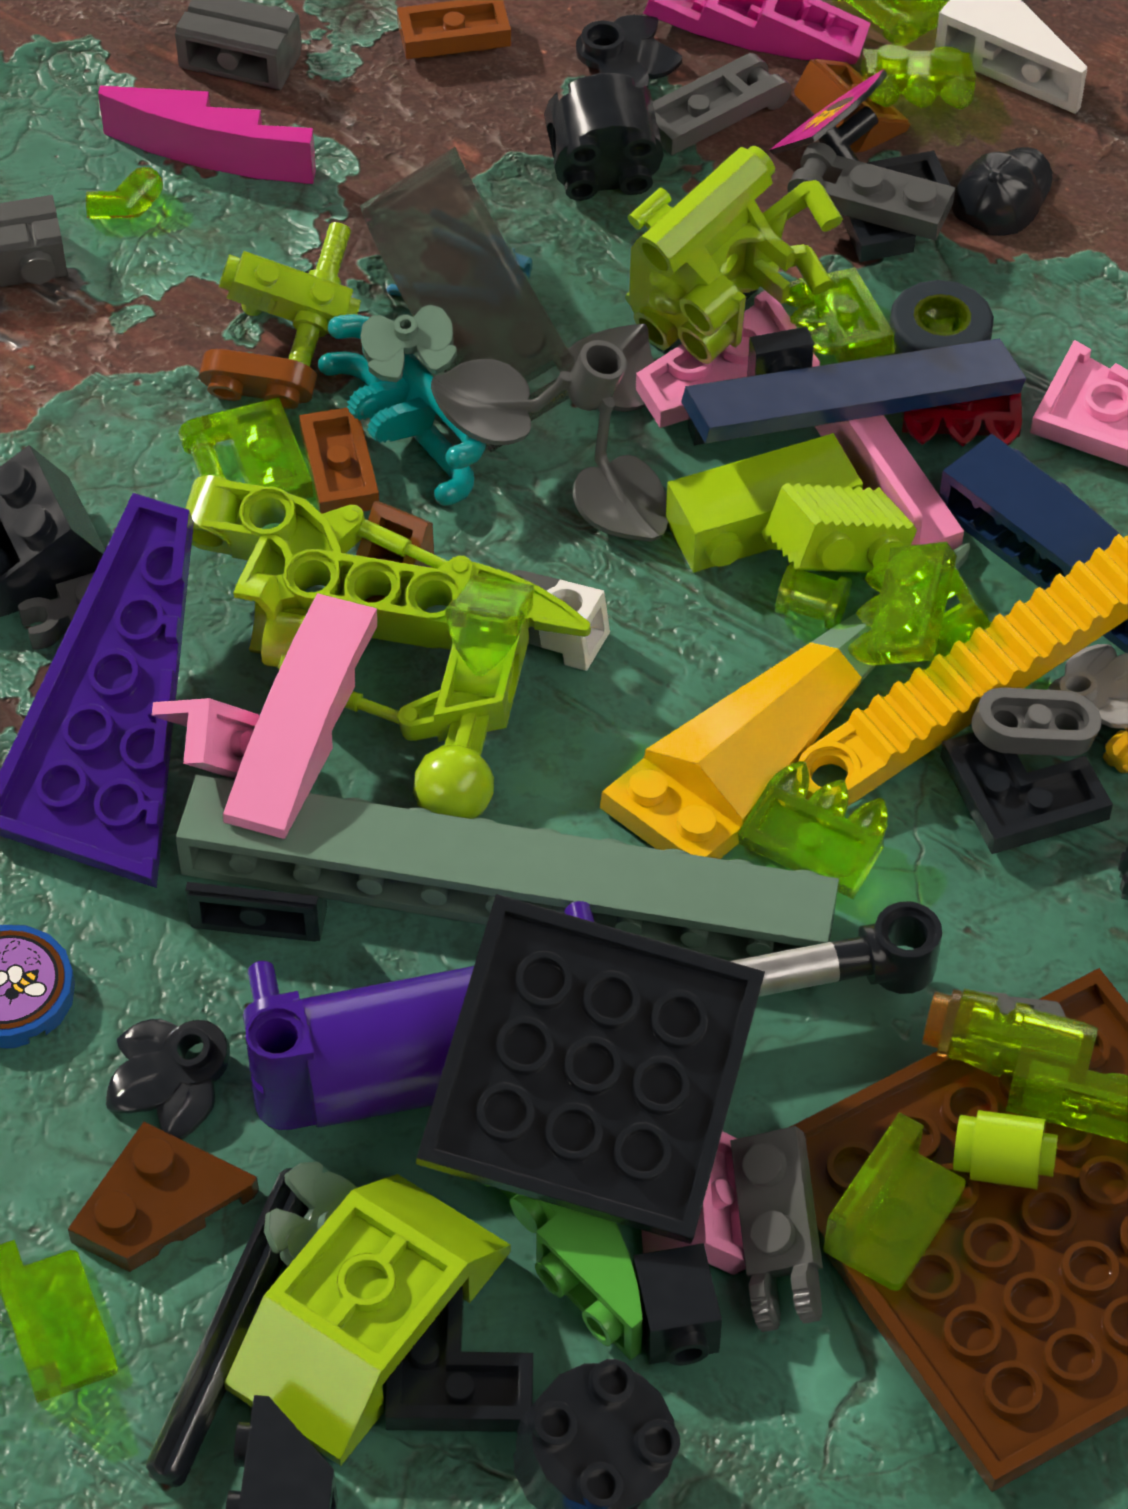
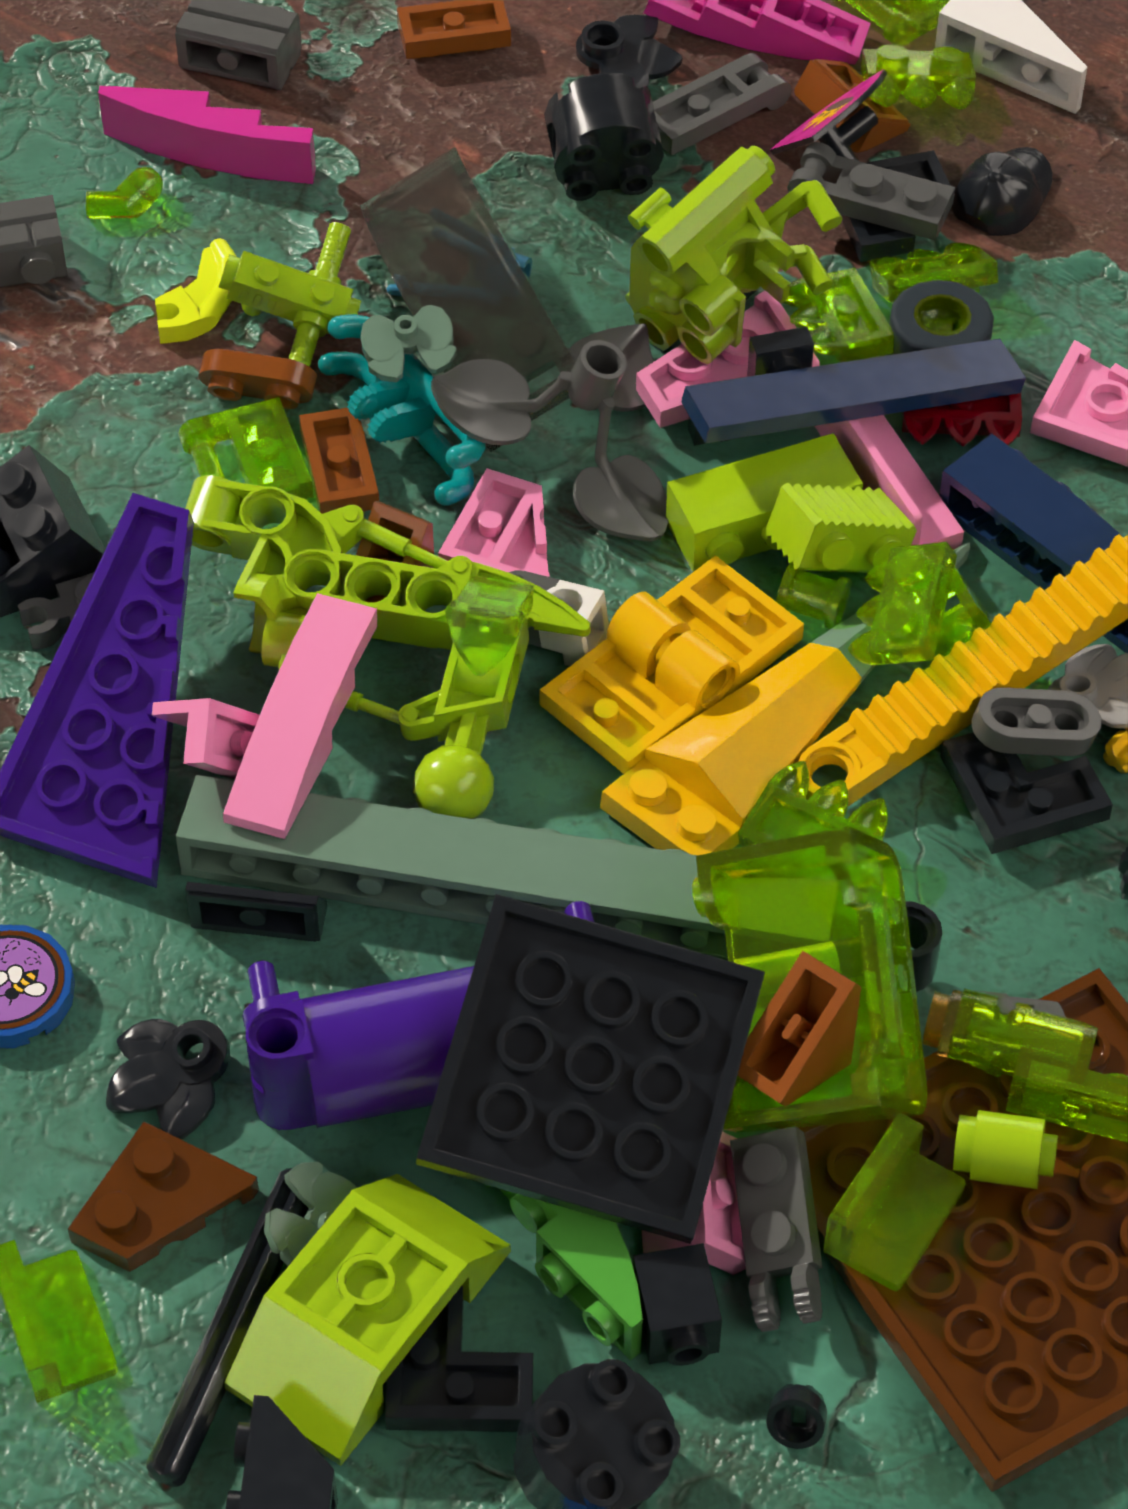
(201, 304): none -> neon yellow piece
(501, 526): none -> bright pink wing
(670, 661): none -> yellow plate
(781, 1416): none -> black hinge
(802, 1032): none -> dark orange slope
(845, 906): none -> clear neon green windscreen
(958, 263): none -> clear neon green plate

